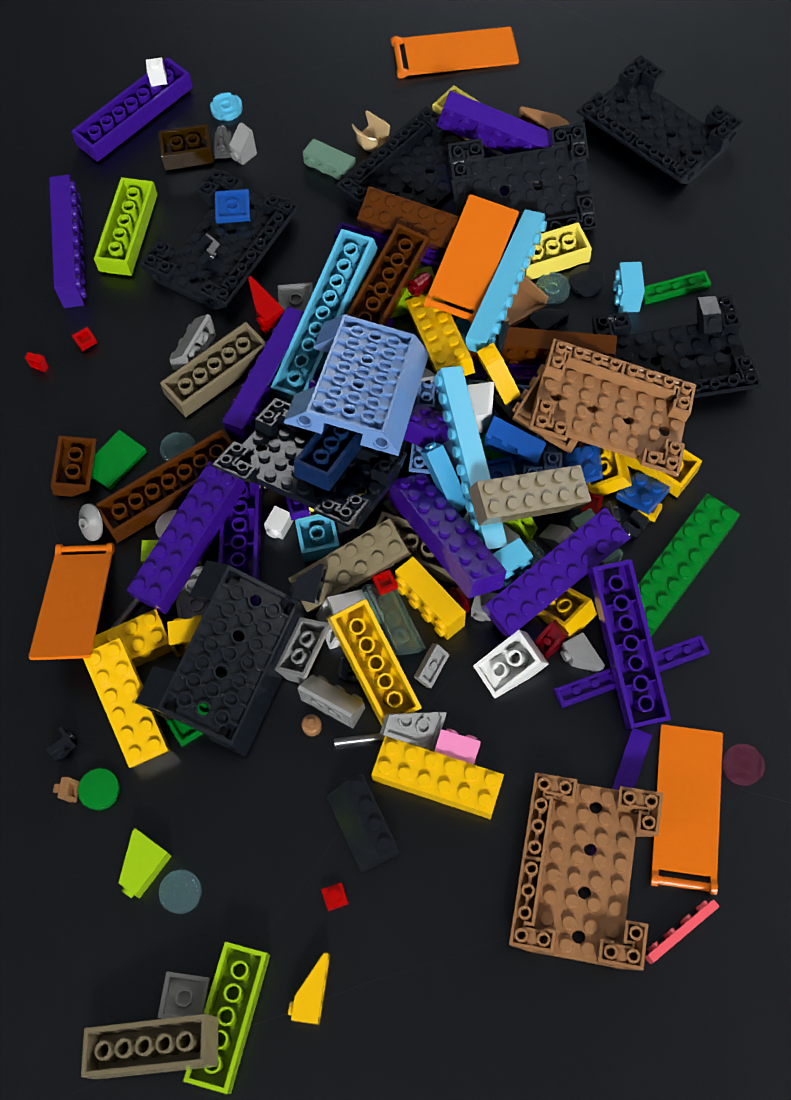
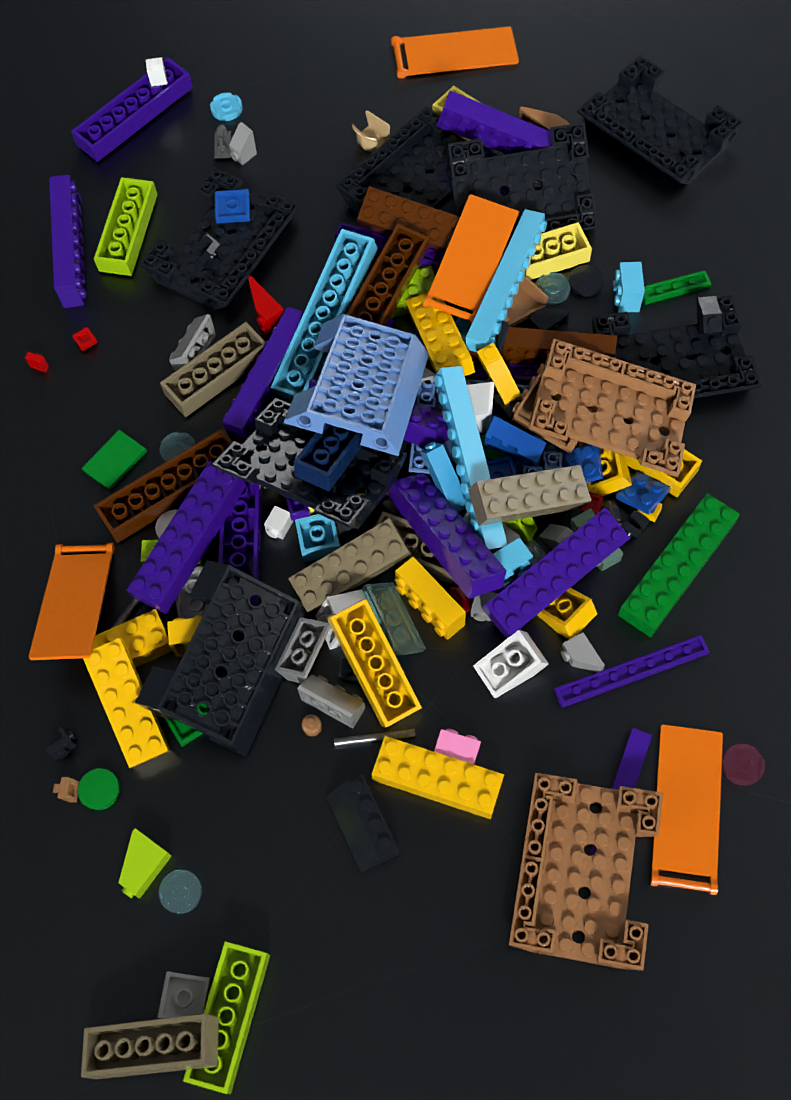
(73, 465): reddish brown slope -> none
(90, 522): light grey dish -> none
(186, 147): dark brown brick -> none
(295, 295): light grey plate -> none
(309, 998): yellow slope -> none
(310, 585): black slope -> none
(328, 159): sand green brick -> none
(334, 896): red plate -> none
(384, 582): red plate -> none
(414, 728): light grey wing -> none
(420, 284): dark red brick -> none
(431, 665): light grey plate -> none
(551, 639): dark red slope -> none
(629, 644): dark purple brick -> none
(688, 923): coral plate -> none

